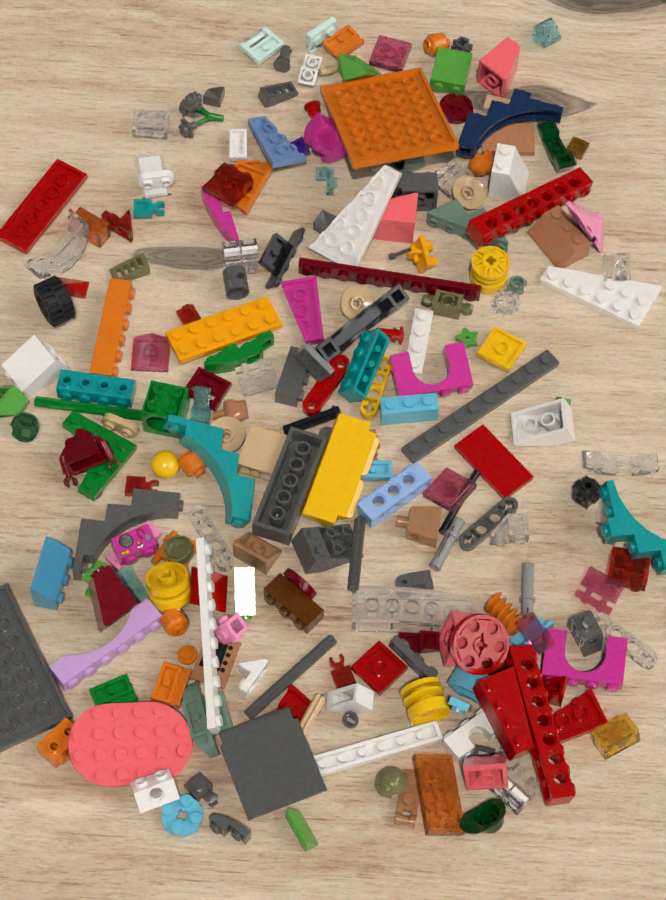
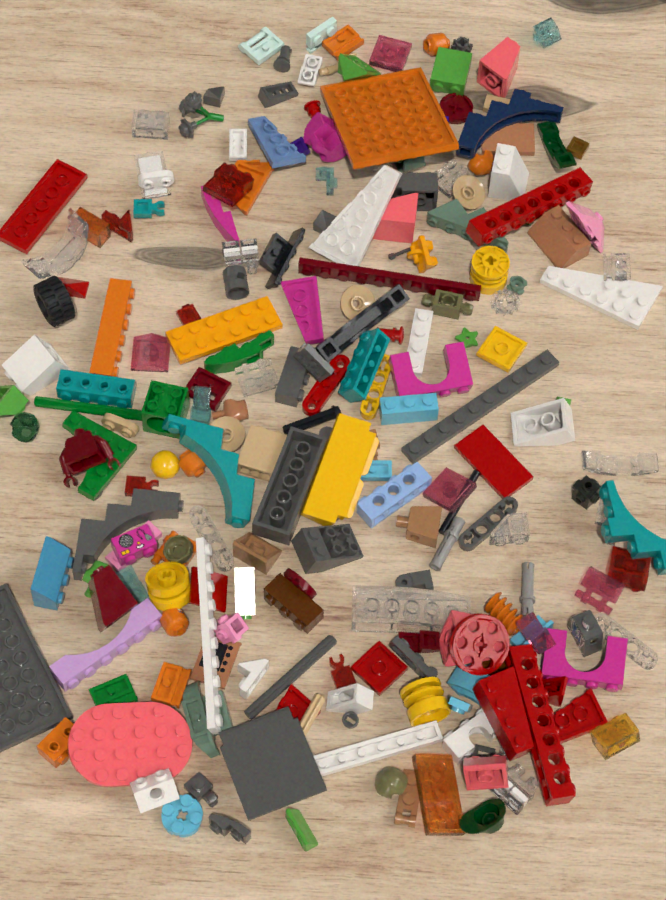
(132, 262): olive slope -> none
(187, 655): orange plate -> none
(356, 554): dark grey axle -> none

